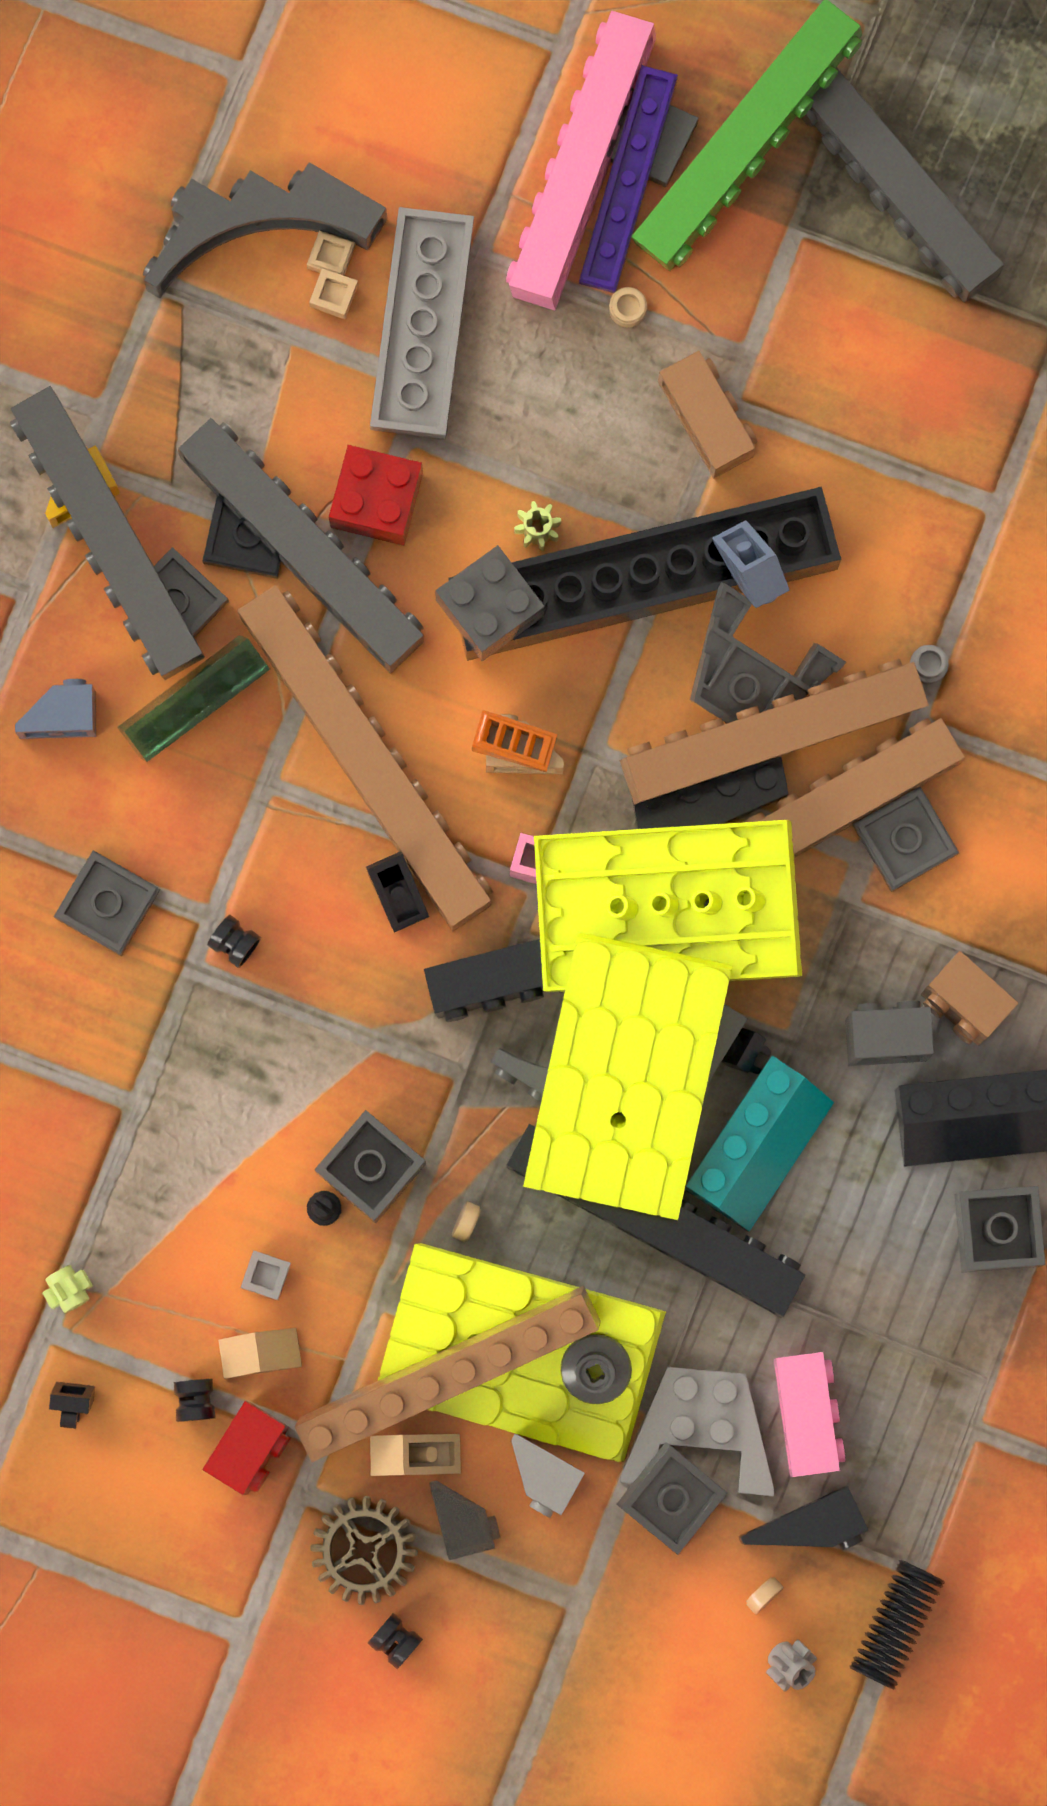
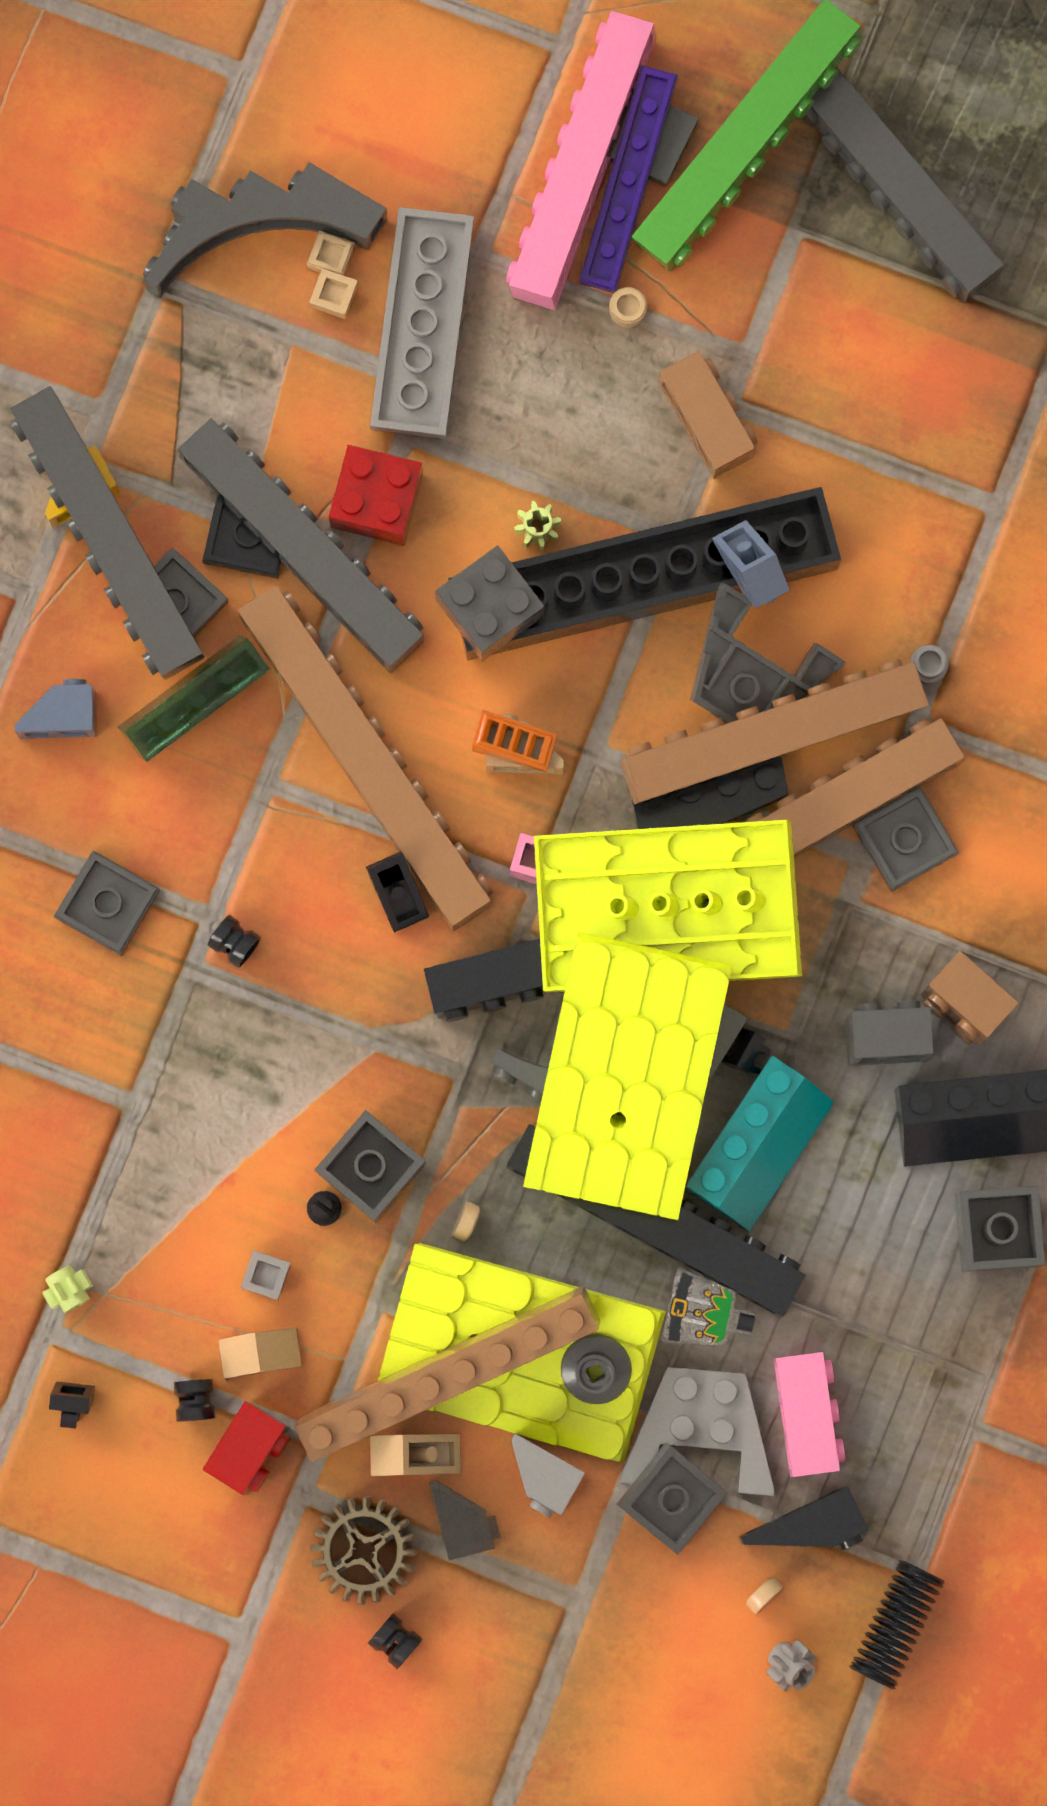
(702, 1312): none -> torso

